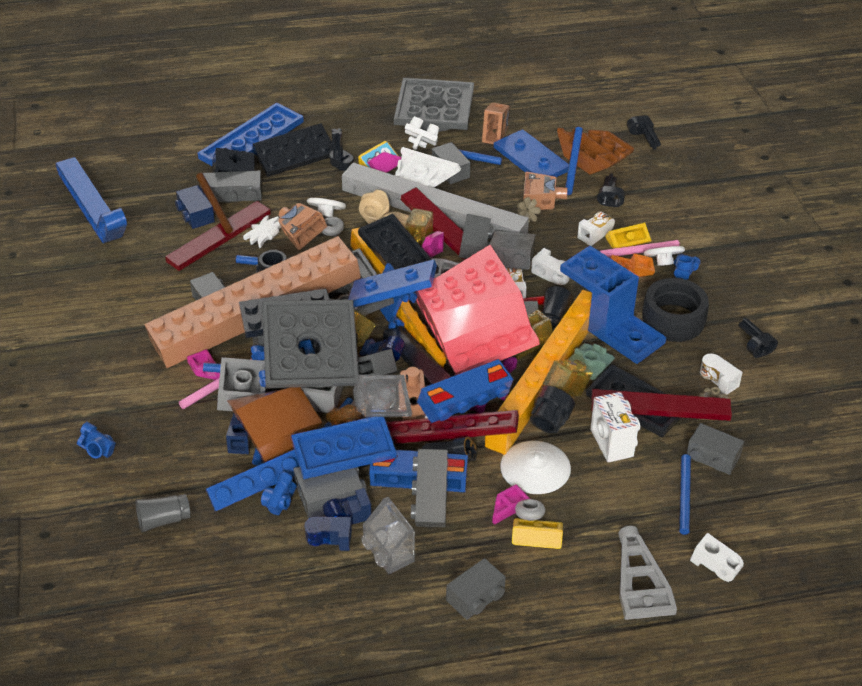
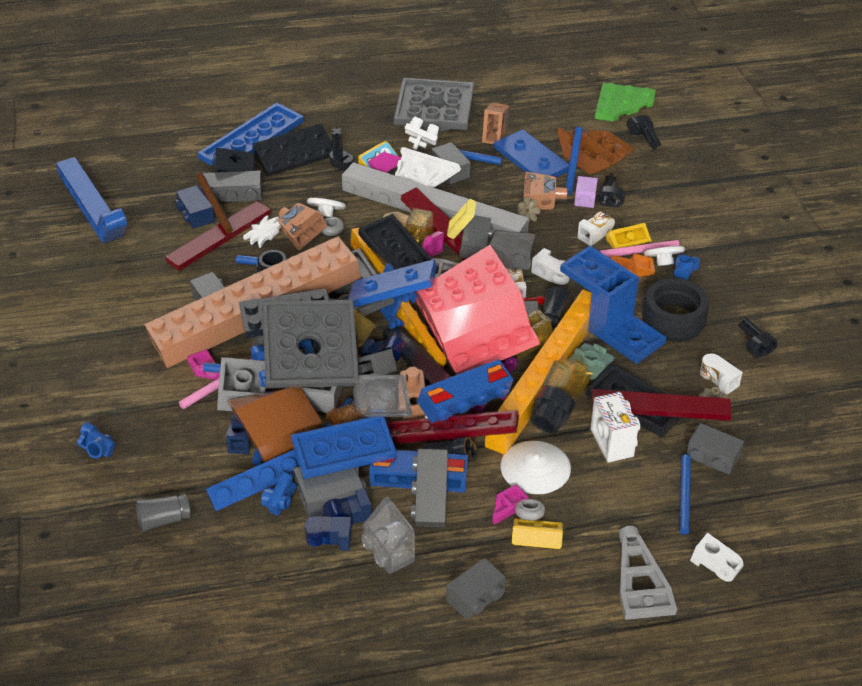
(374, 206): tan hair -> none
(461, 218): none -> light yellow tile
(586, 191): none -> lavender brick
(621, 100): none -> bright green plate

